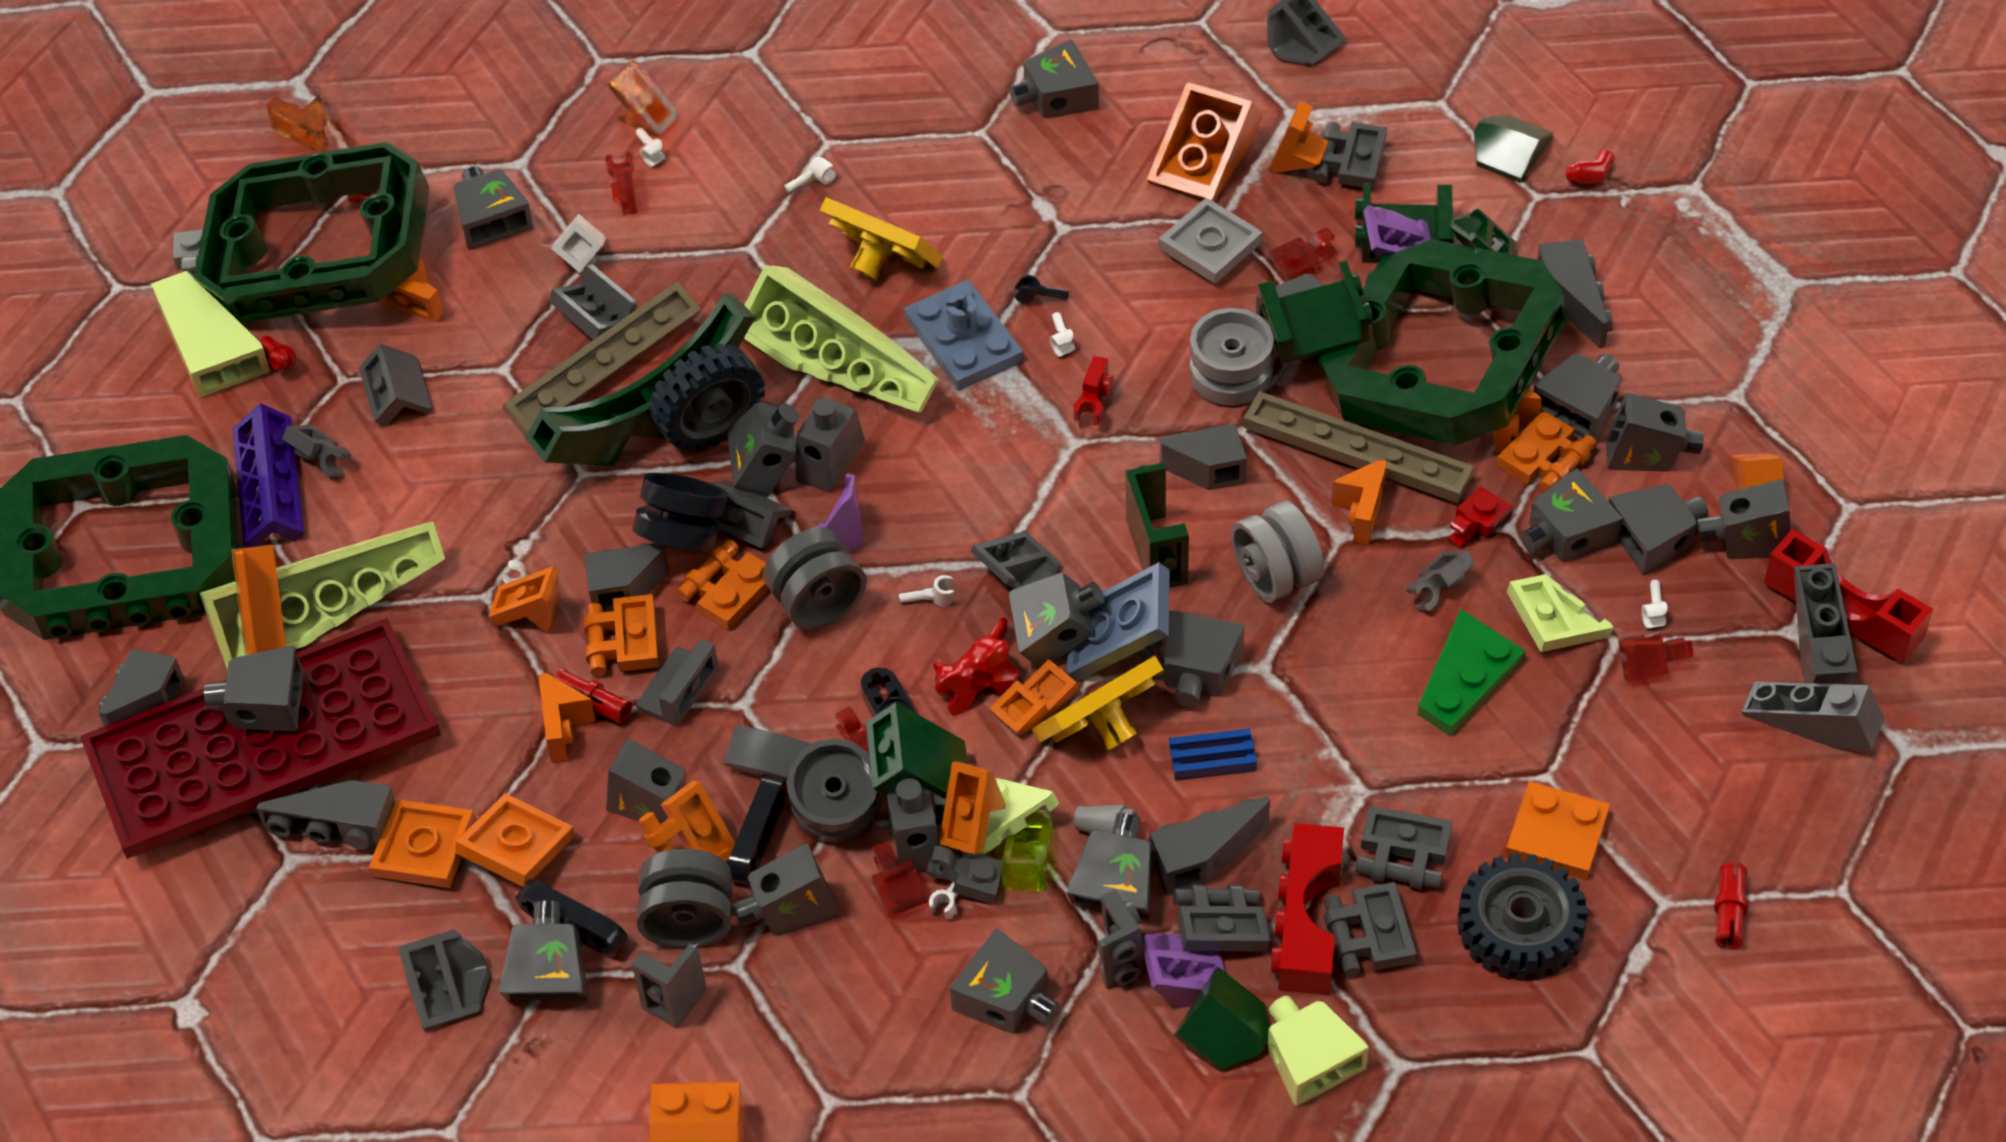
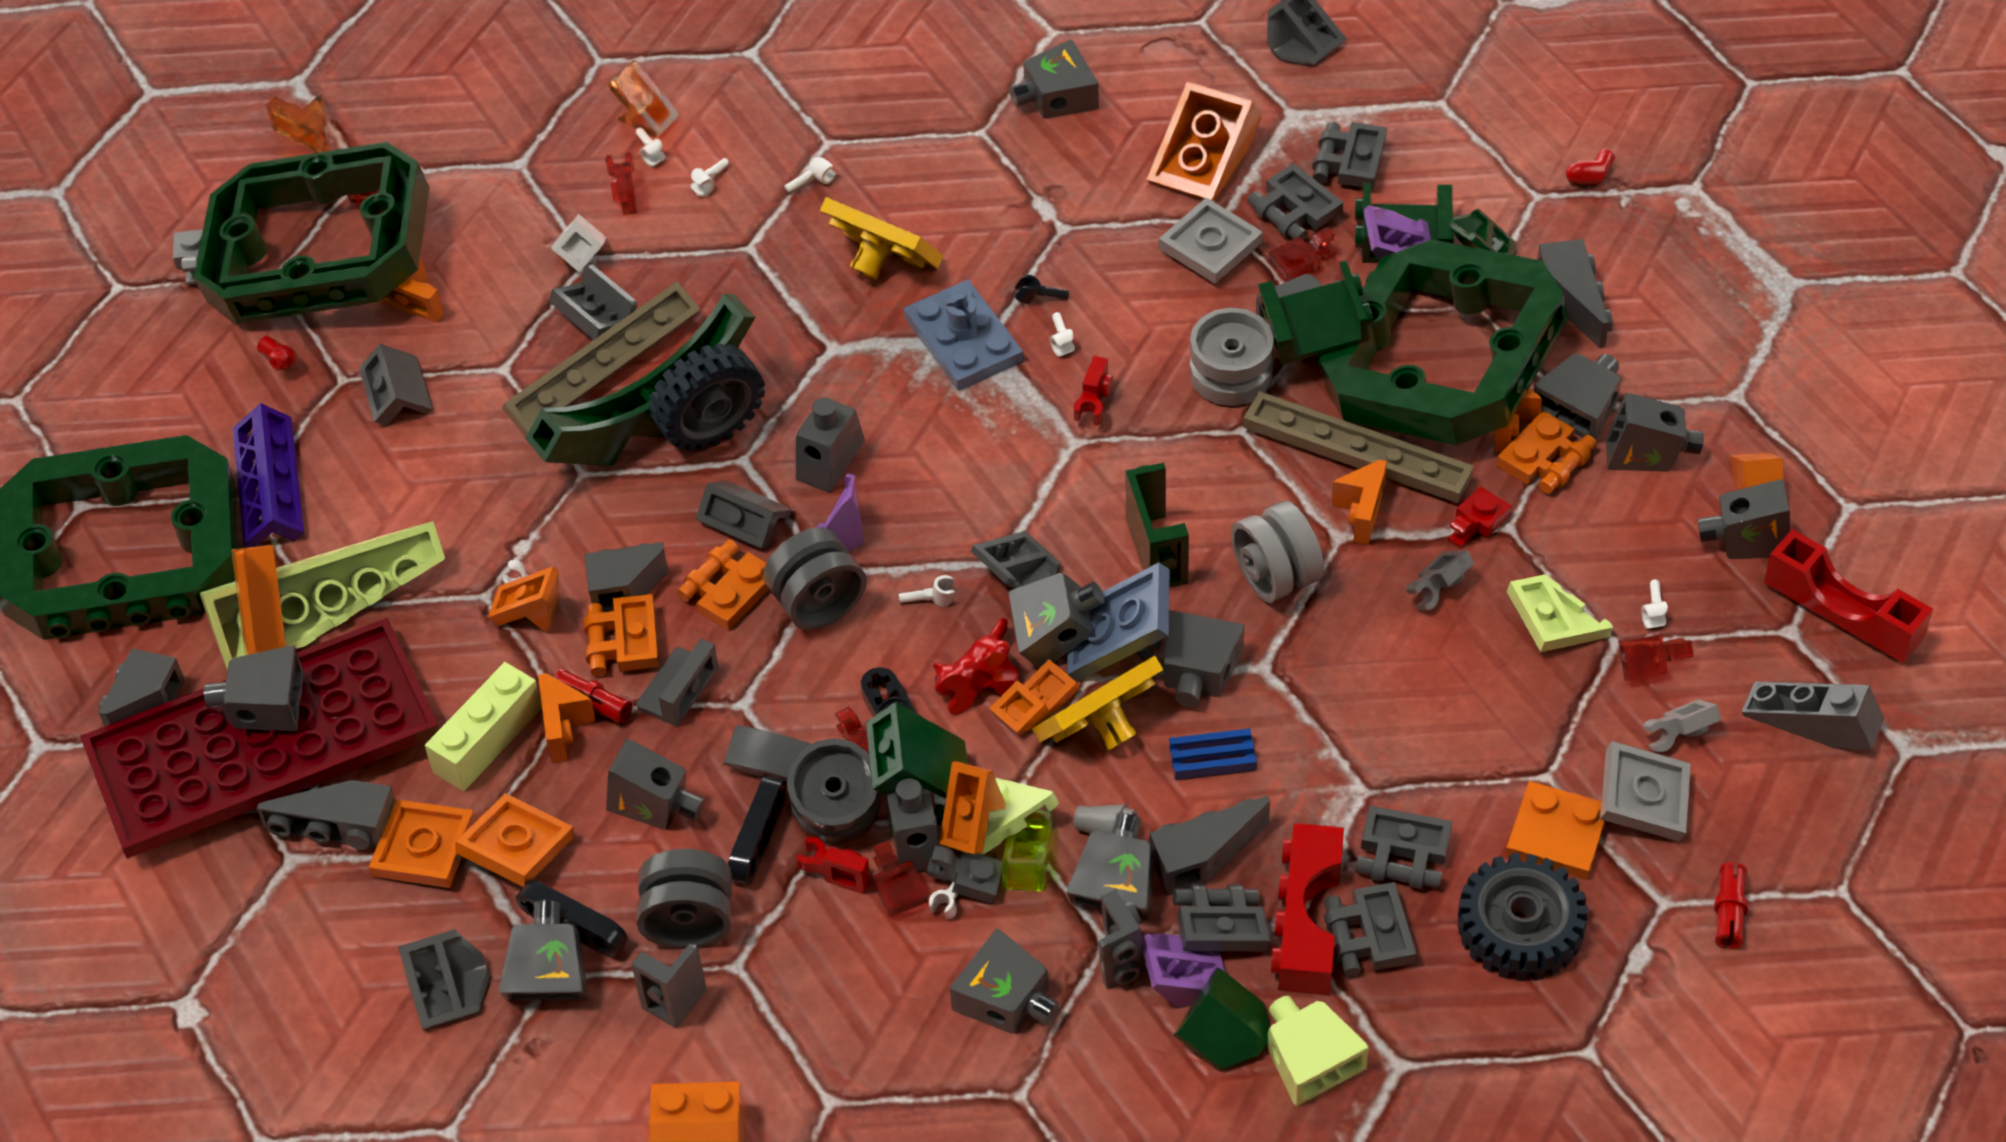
(208, 338): yellowish green slope -> none
(313, 443): dark grey plate -> none
(483, 726): none -> yellowish green brick
(490, 207): dark grey torso -> none
(680, 511): black wheel -> none
(693, 819): orange plate -> none
(703, 180): none -> white hand
(762, 447): dark grey torso -> none
(788, 894): dark grey torso -> none
(828, 340): yellowish green wedge -> none
(840, 867): none -> red plate
(1206, 457): dark grey slope -> none
(1298, 146): orange slope -> none
(1302, 195): none -> dark grey plate
(1467, 672): green wing -> none
(1509, 145): slope -> none
(1572, 519): dark grey torso -> none
(1645, 791): none -> light grey plate
(1657, 524): dark grey torso -> none
(1688, 719): none -> light grey plate
(1823, 626): dark grey slope -> none

